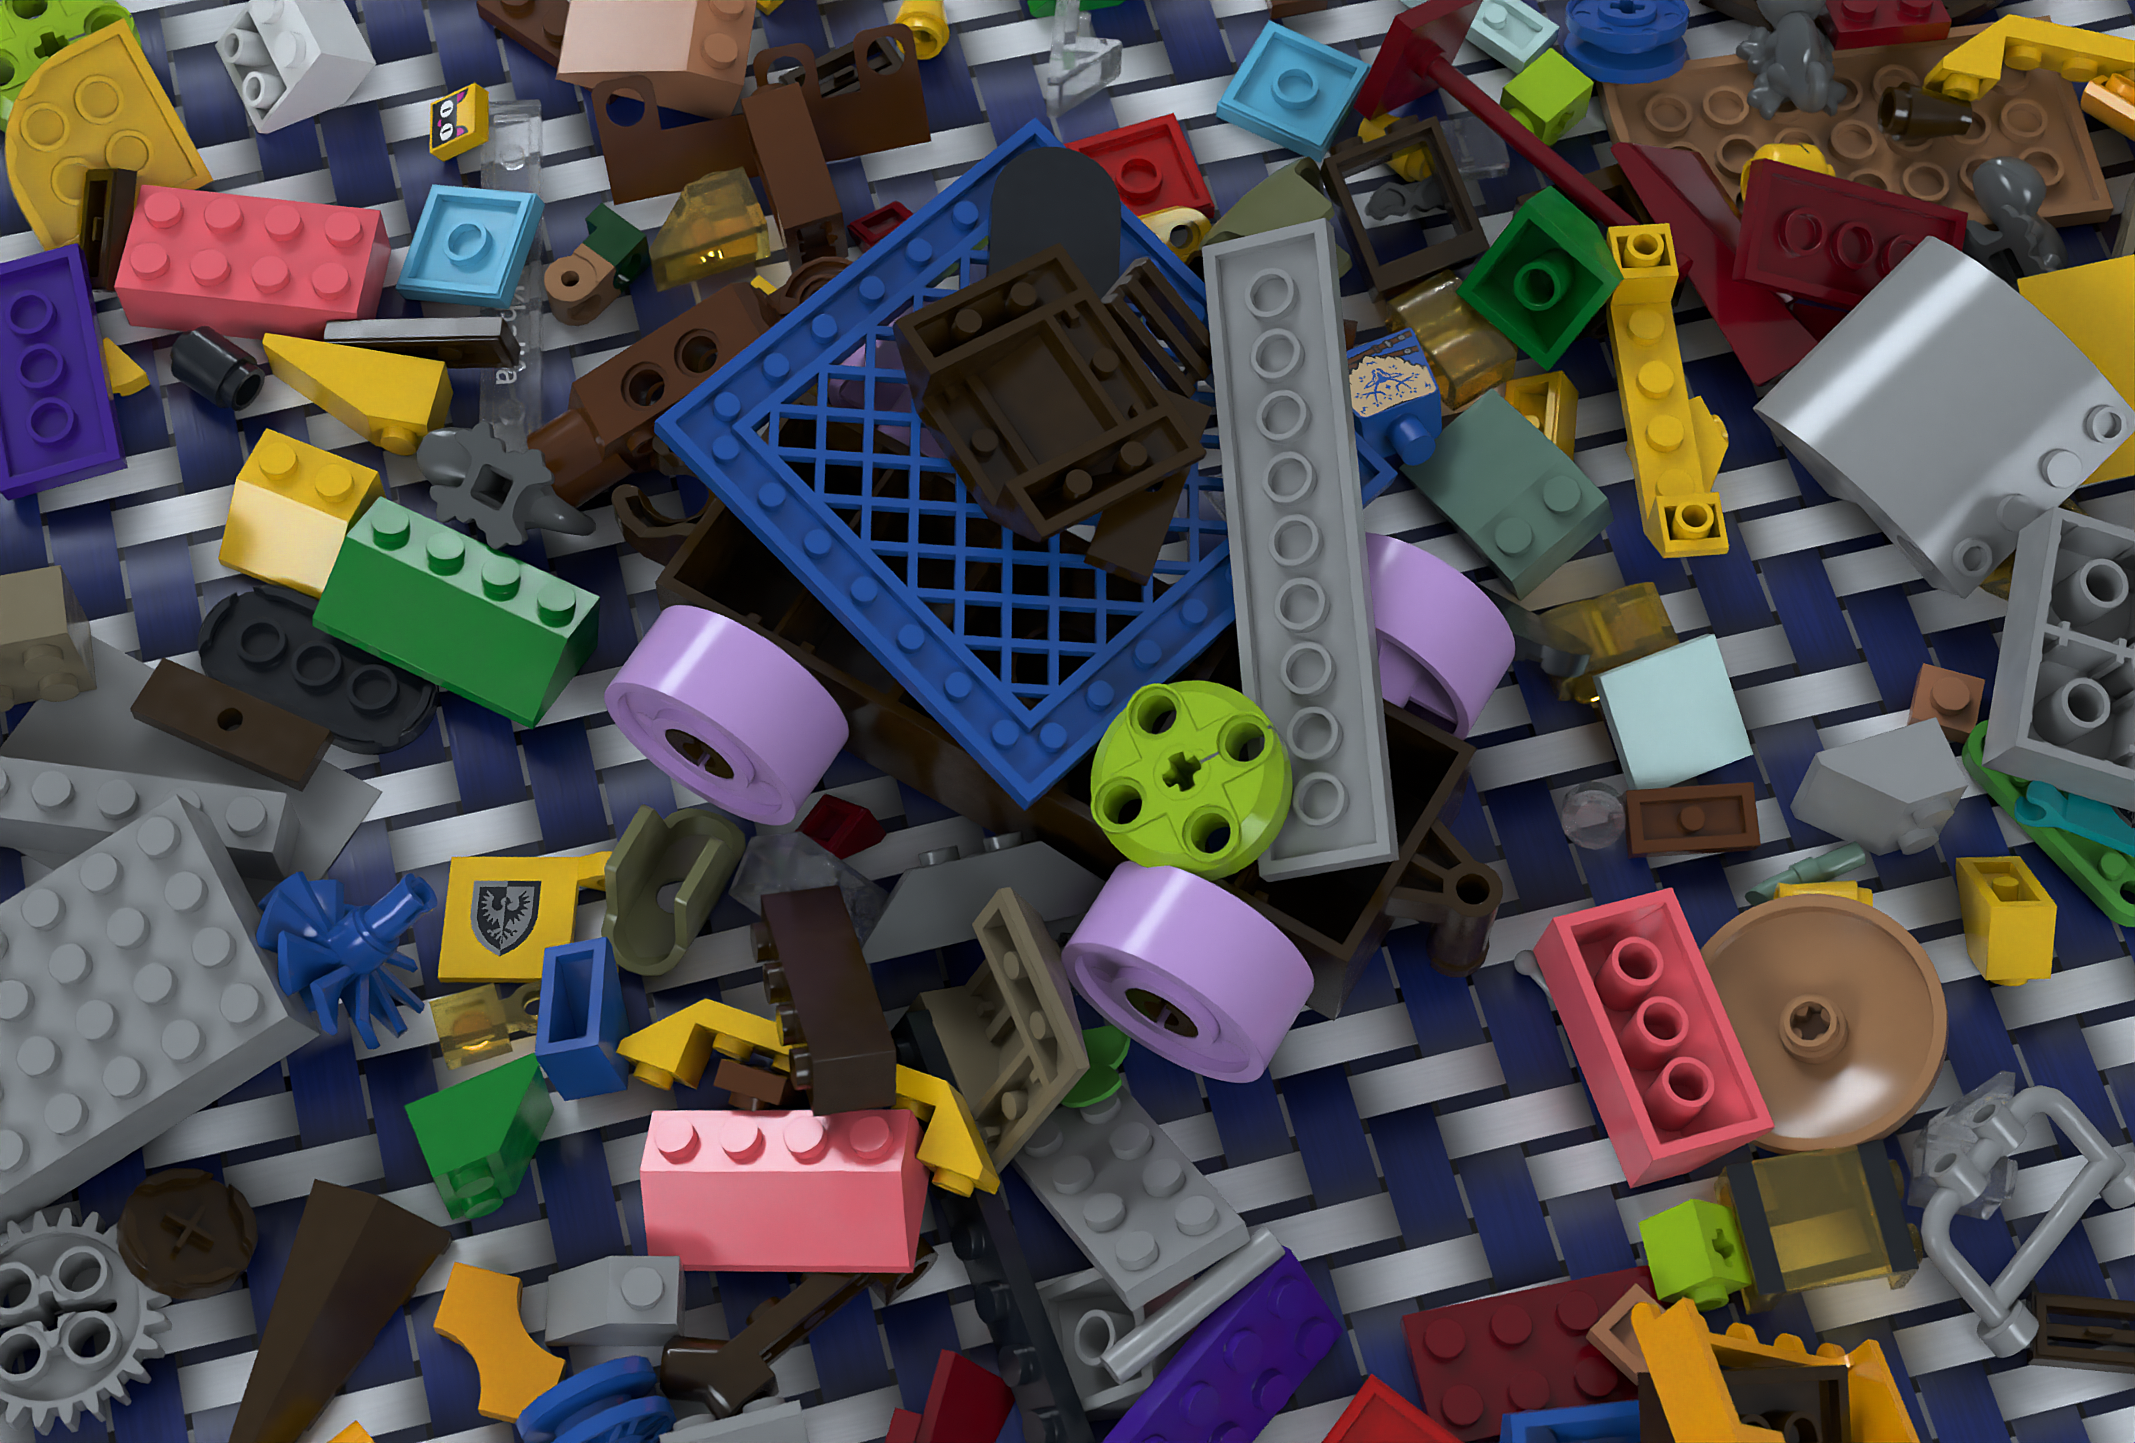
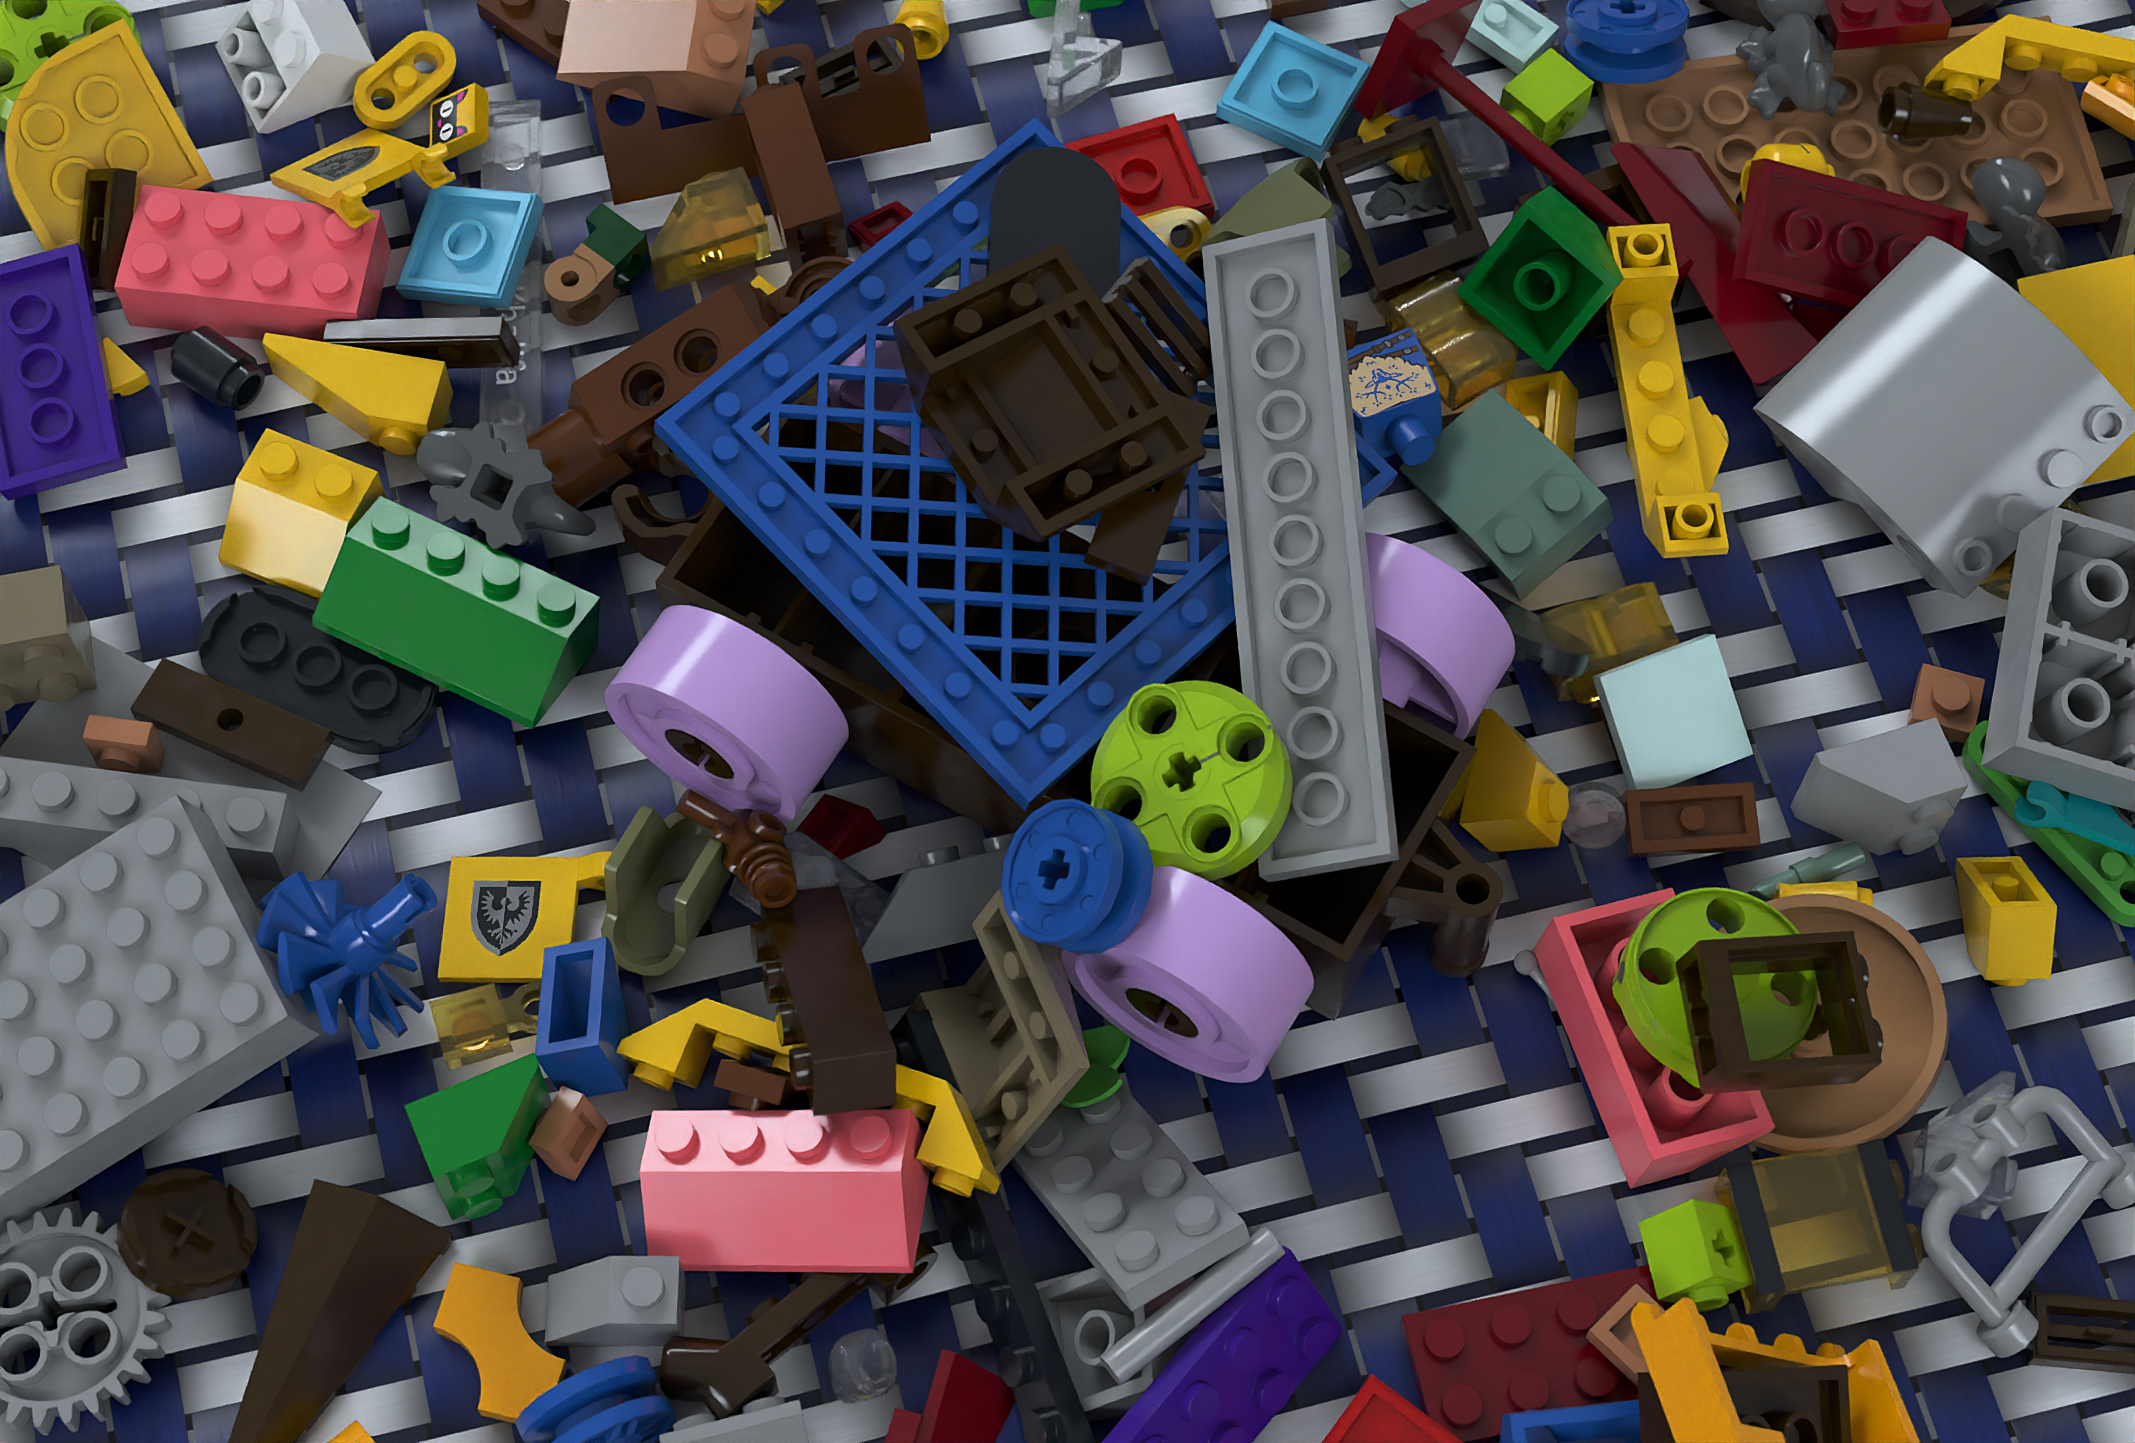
(123, 744): none -> nougat plate
(358, 165): none -> yellow flag
(401, 82): none -> yellow plate
(567, 1133): none -> nougat plate
(751, 844): none -> reddish brown piece
(861, 1366): none -> clear tile
(1077, 877): none -> blue wheel
(1511, 791): none -> yellow slope
(1658, 1011): none -> lime piece
(1716, 1020): none -> dark brown window

